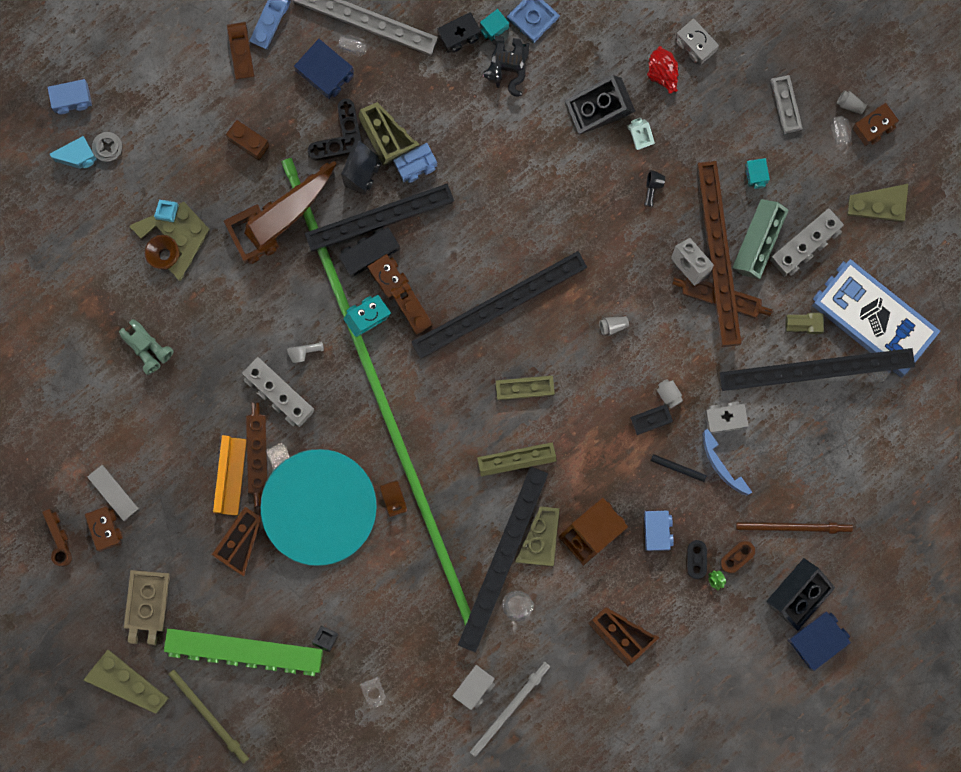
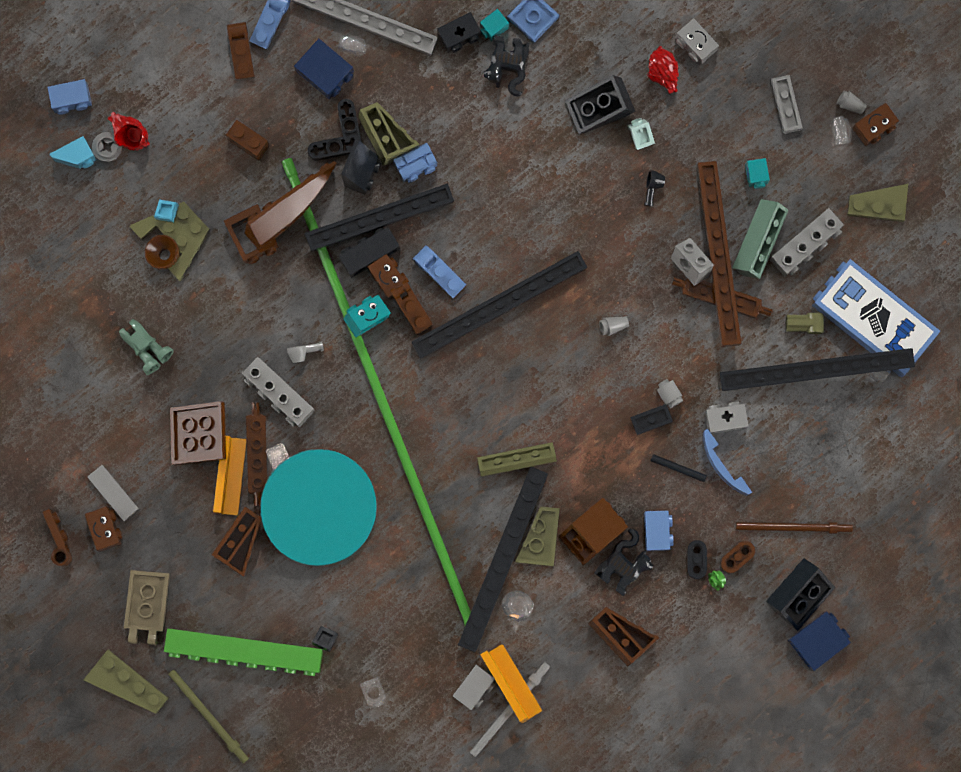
(129, 132): none -> red hair
(198, 433): none -> plate
(393, 498): reddish brown bracket -> none
(439, 271): none -> medium blue plate
(511, 683): none -> light orange panel
(525, 387): olive plate -> none
(620, 565): none -> black animal

